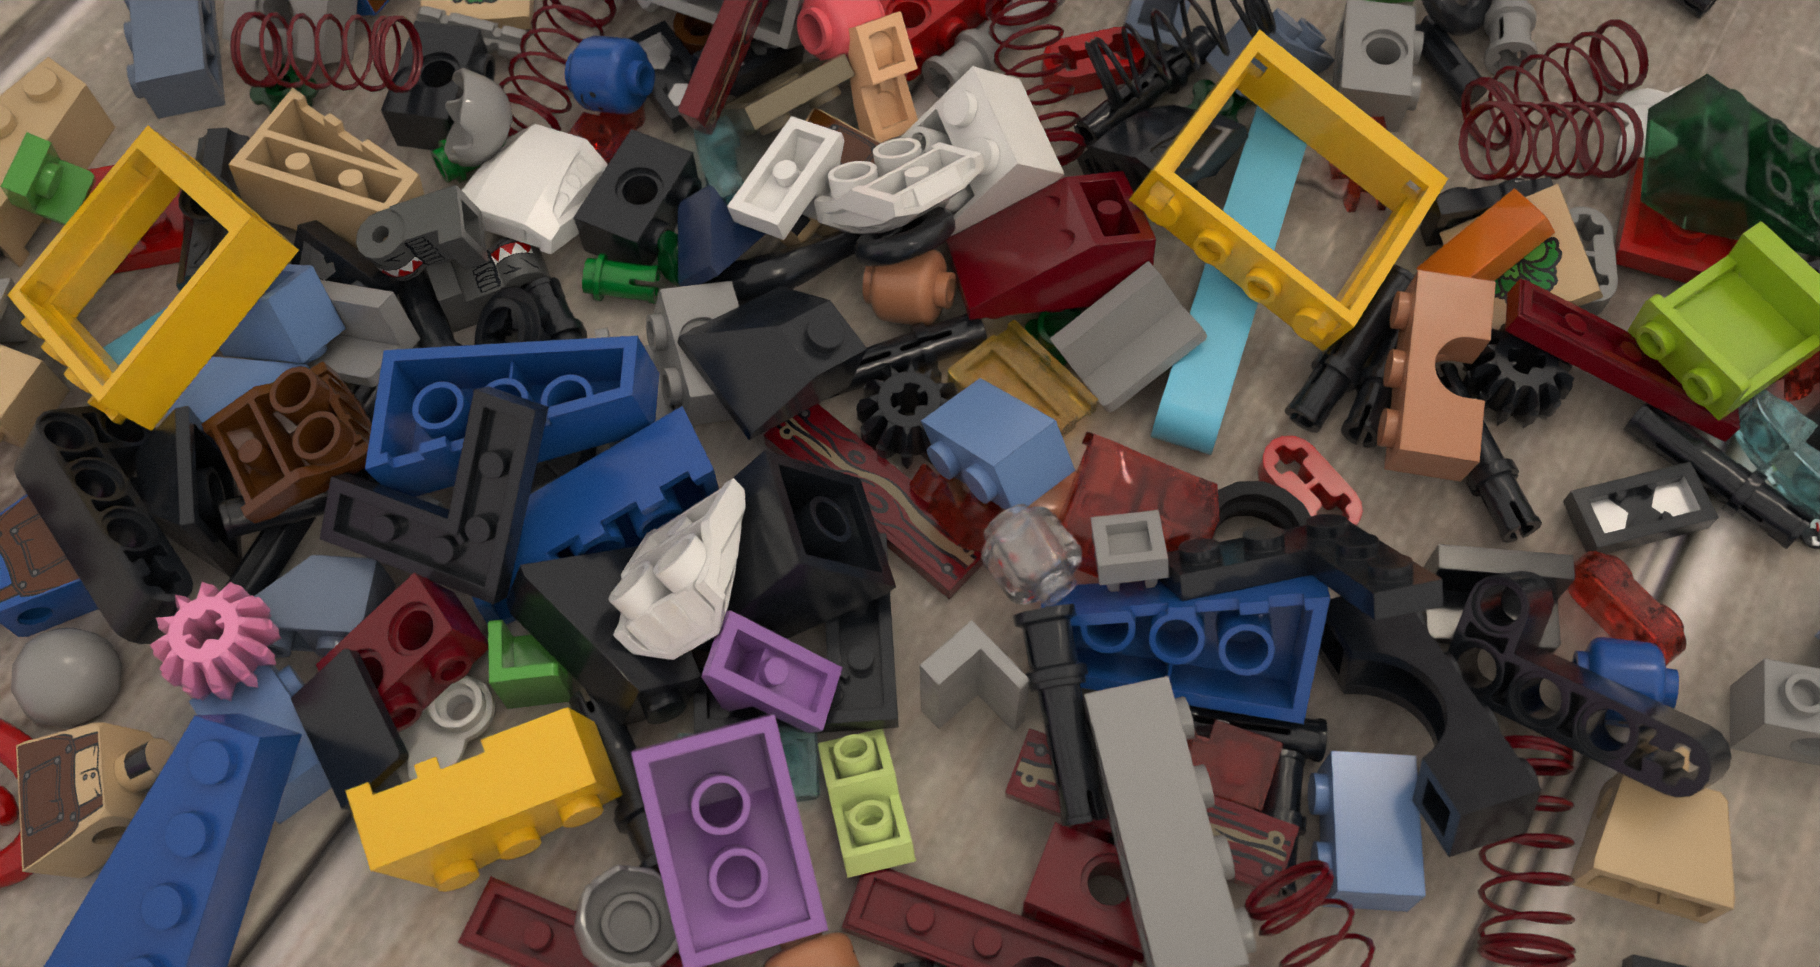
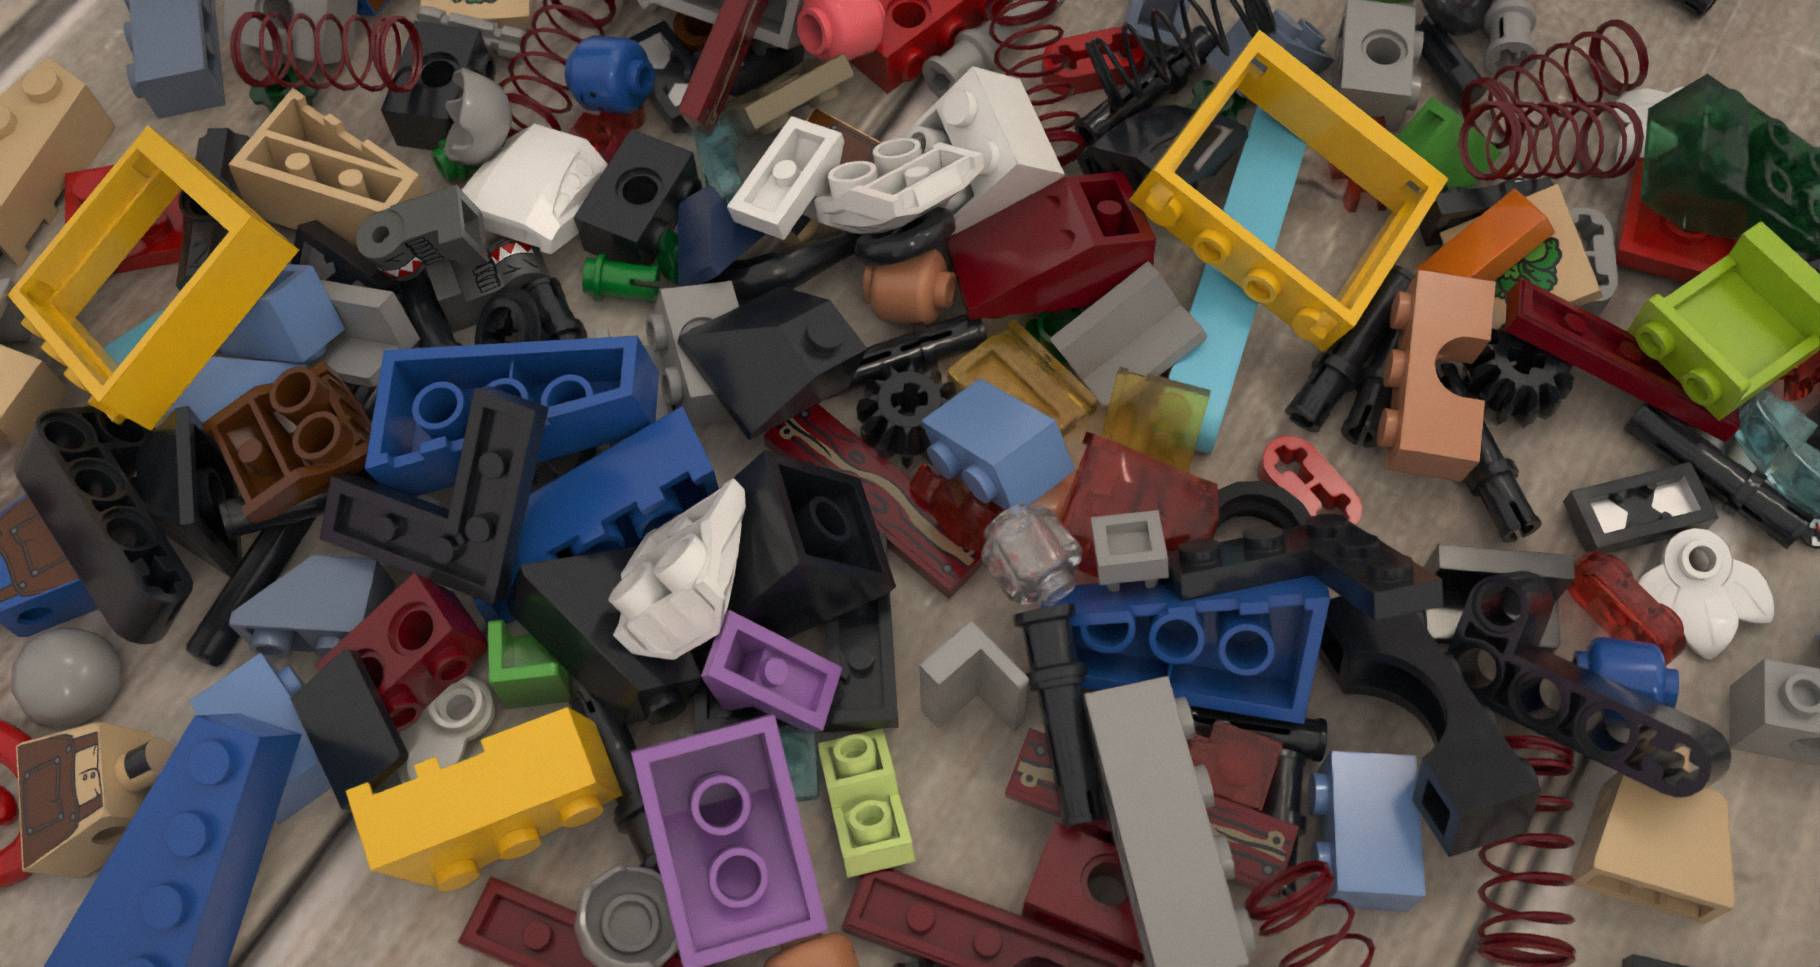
(44, 182): bright green bracket -> none
(215, 641): bright pink gear -> none
(880, 93): light nougat slope -> none
(1156, 416): none -> clear yellow plate
(1435, 138): none -> bright green panel
(1709, 600): none -> white plate

